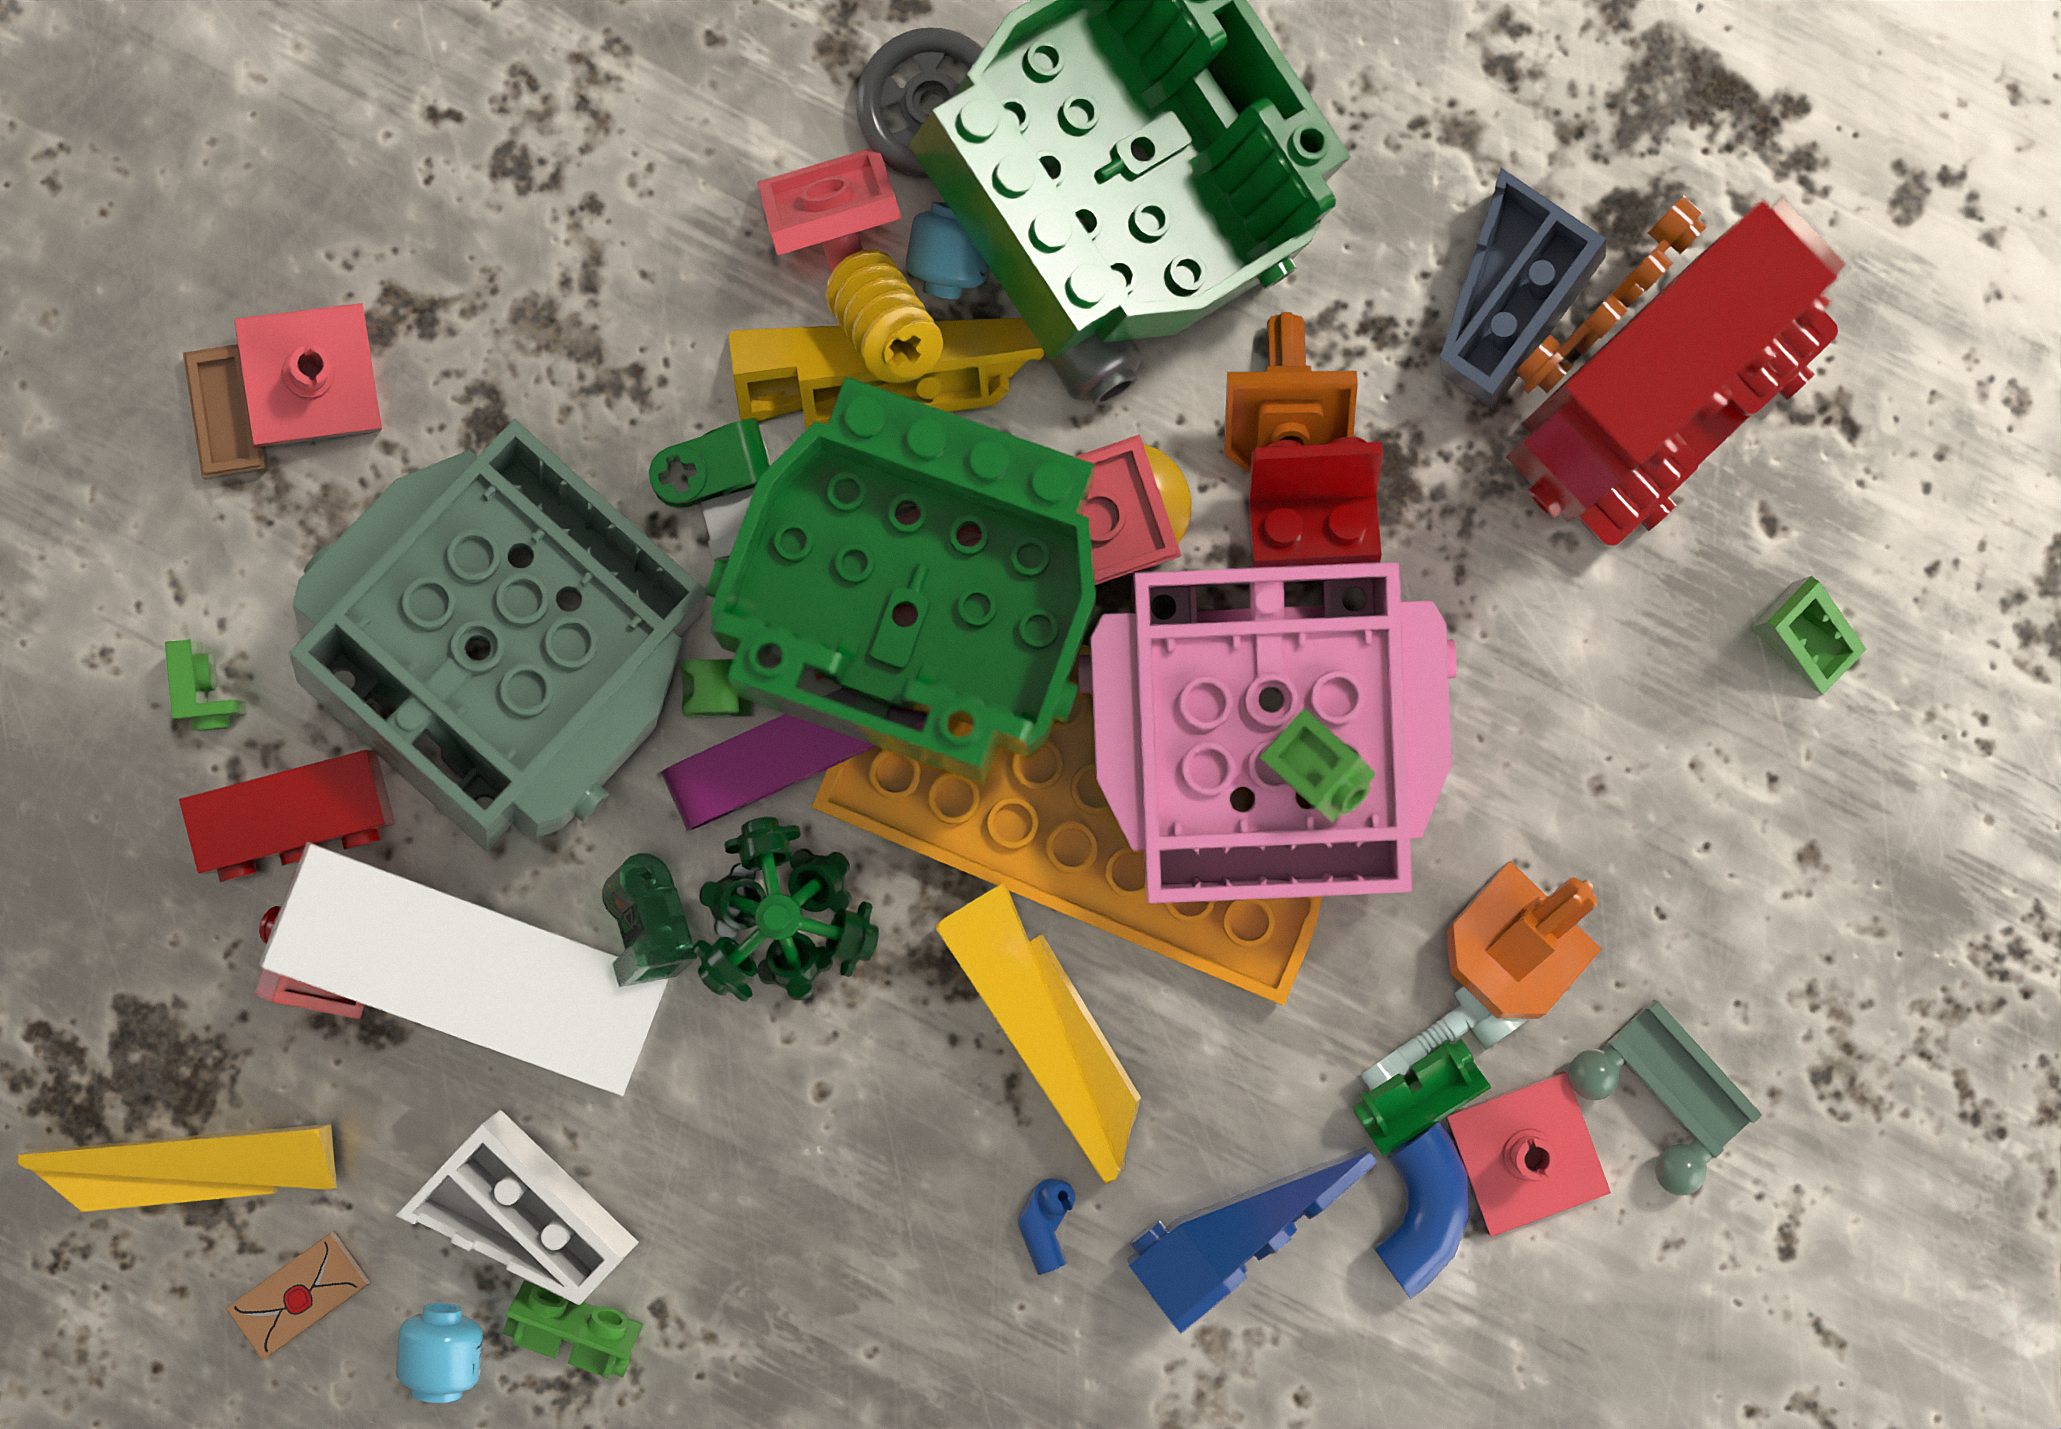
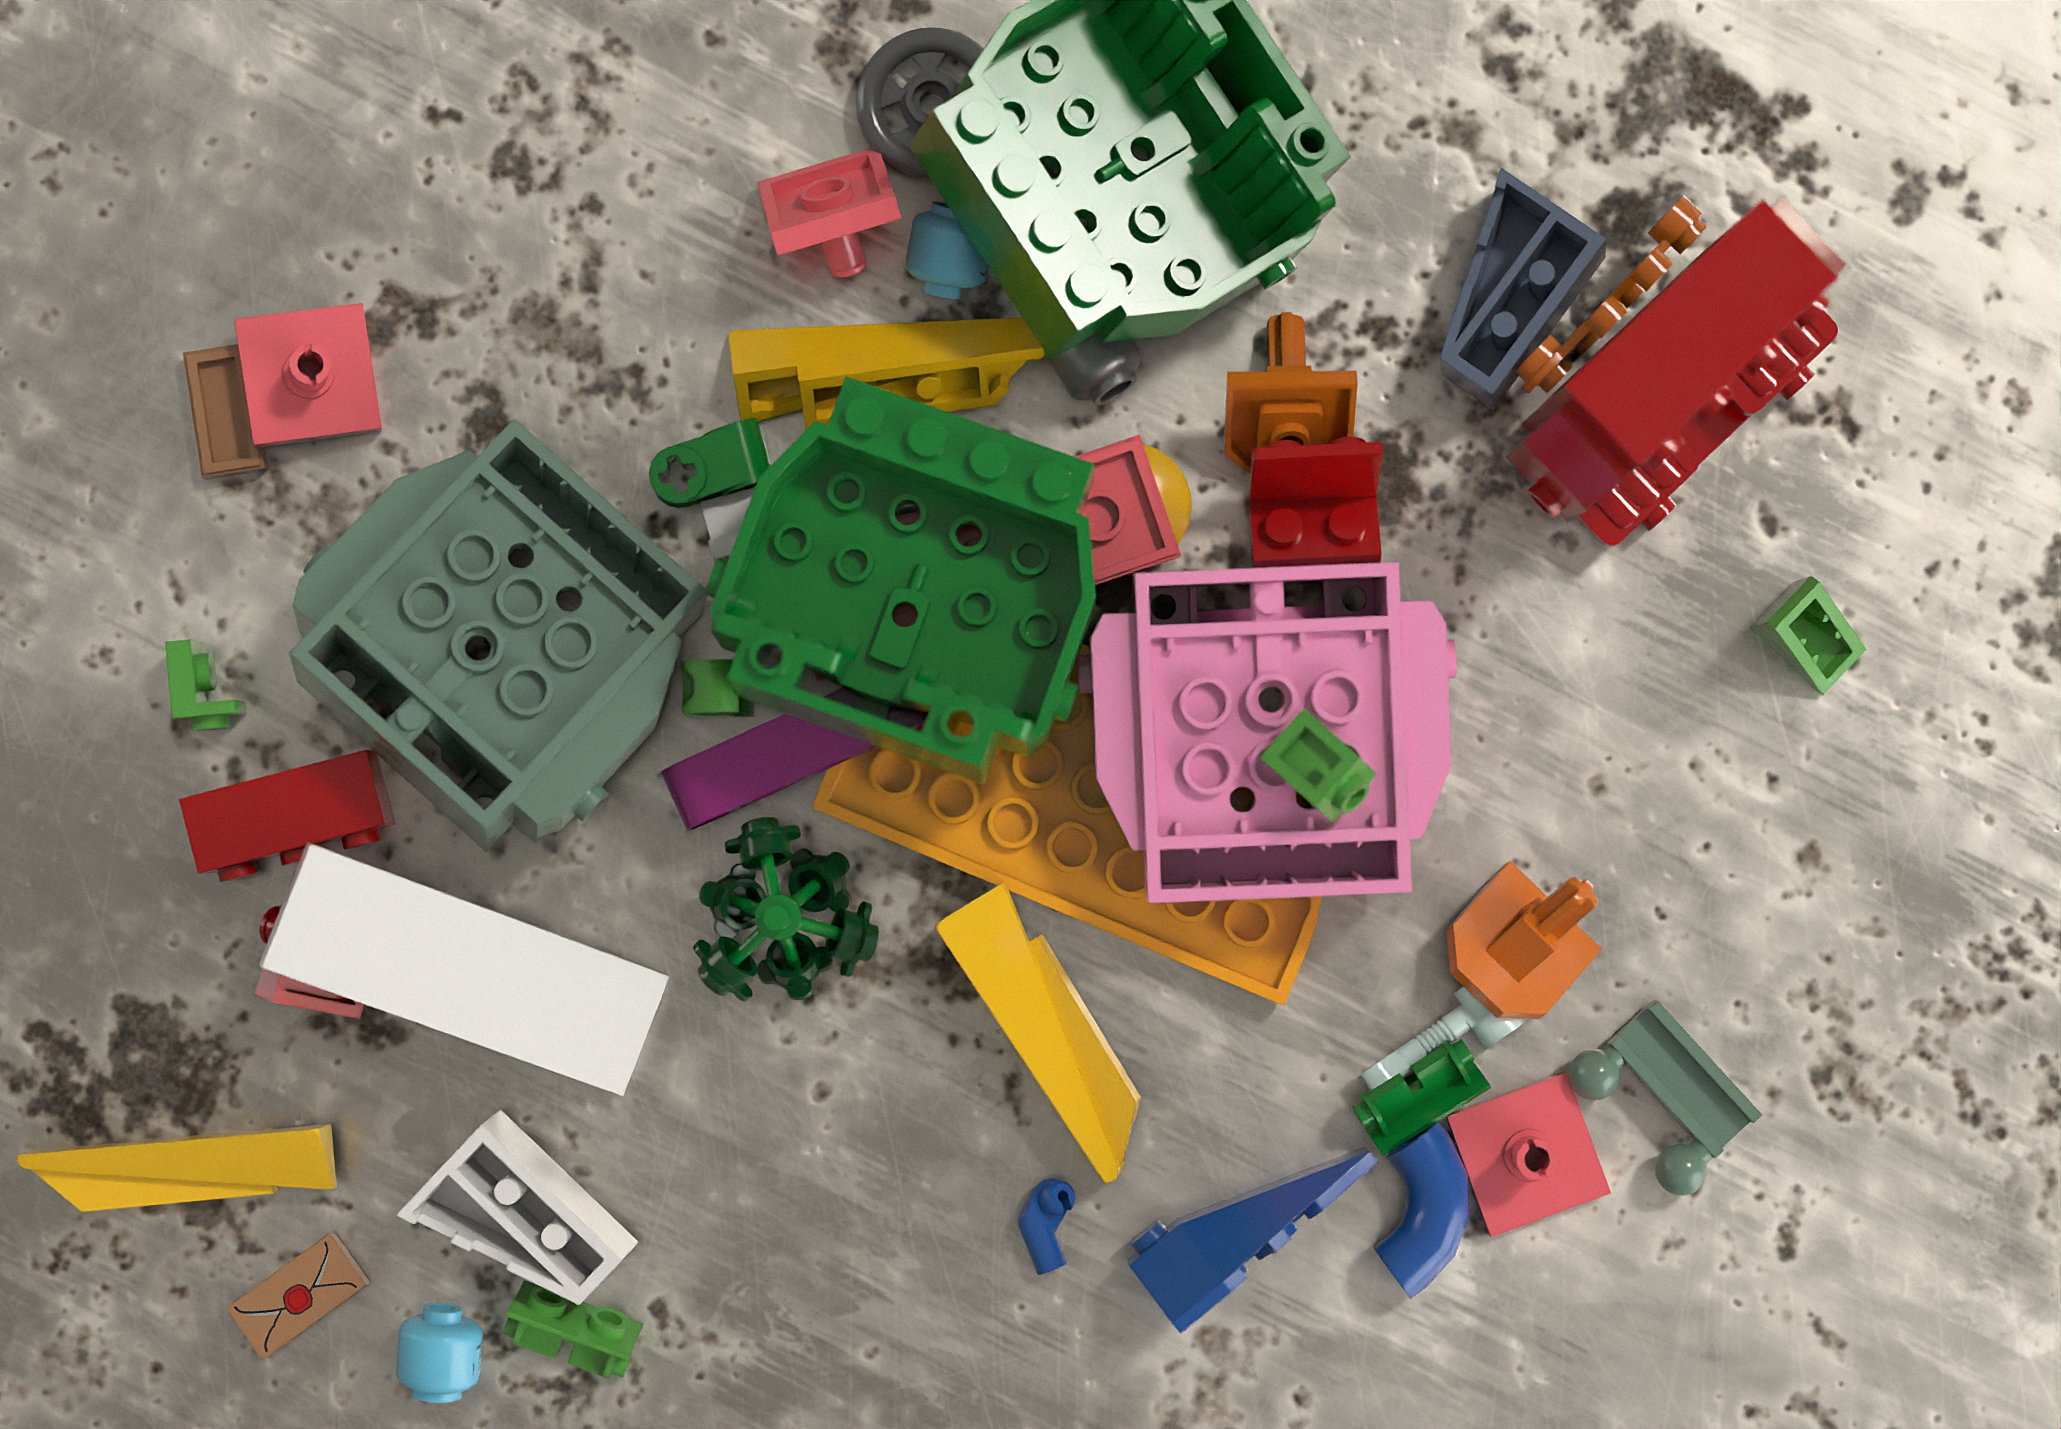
(649, 921): clear green leg -> none
(883, 317): yellow piece -> none

